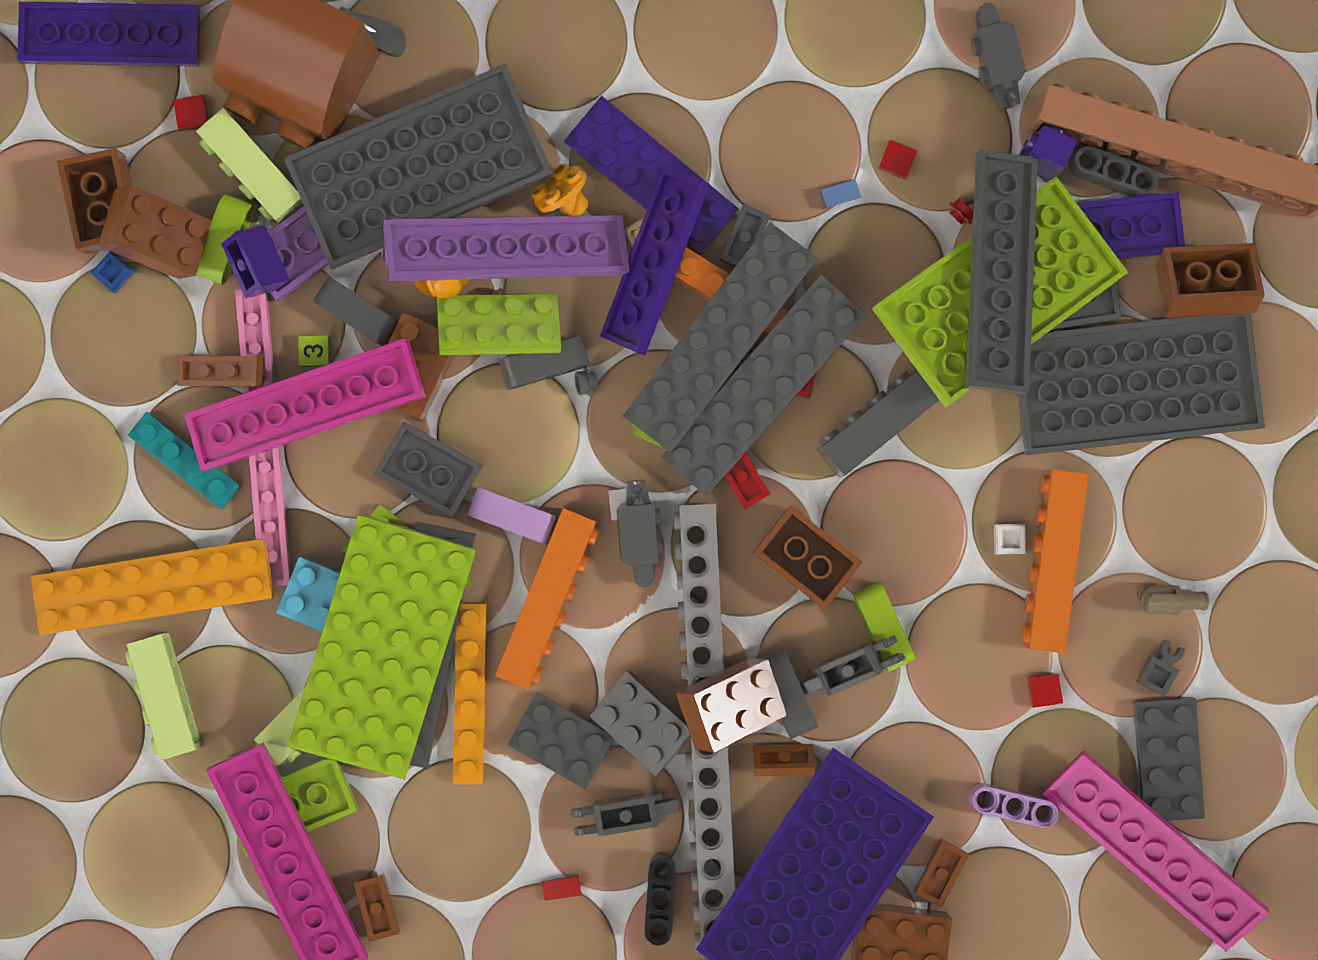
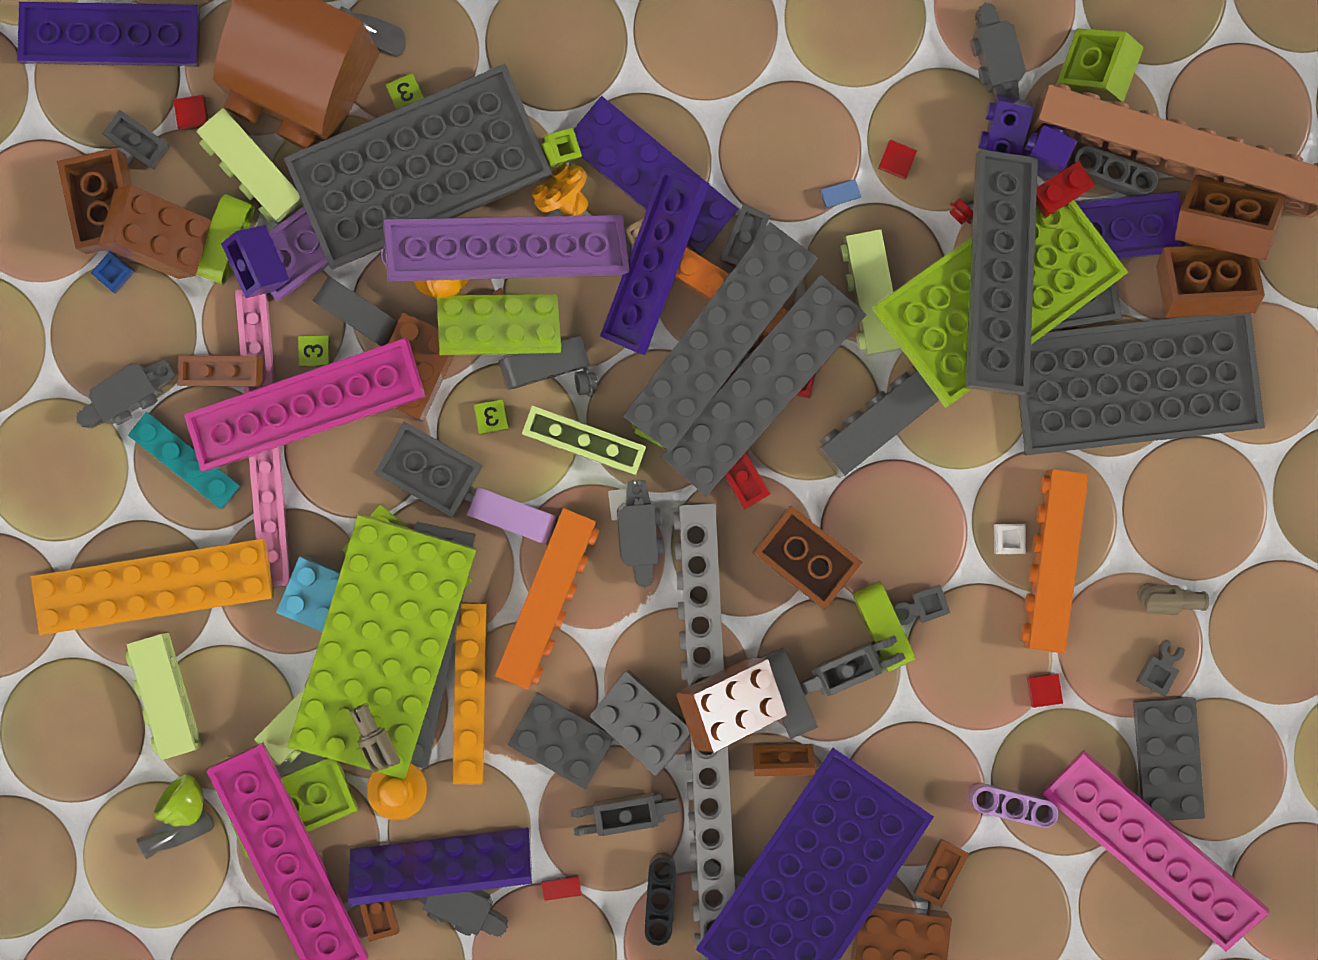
(124, 393): none -> dark grey hinge
(136, 139): none -> dark grey plate
(172, 836): none -> flat silver piece
(180, 802): none -> lime hat
(374, 740): none -> dark tan arm
(397, 797): none -> light orange plate
(404, 91): none -> lime tile
(440, 866): none -> dark purple plate
(466, 910): none -> dark grey hinge
(491, 416): none -> lime tile
(560, 147): none -> lime brick
(584, 440): none -> yellowish green brick
(870, 284): none -> yellowish green brick
(927, 605): none -> dark grey plate
(1007, 125): none -> dark purple brick
(1063, 189): none -> red plate
(1101, 63): none -> lime slope
(1230, 217): none -> dark orange brick

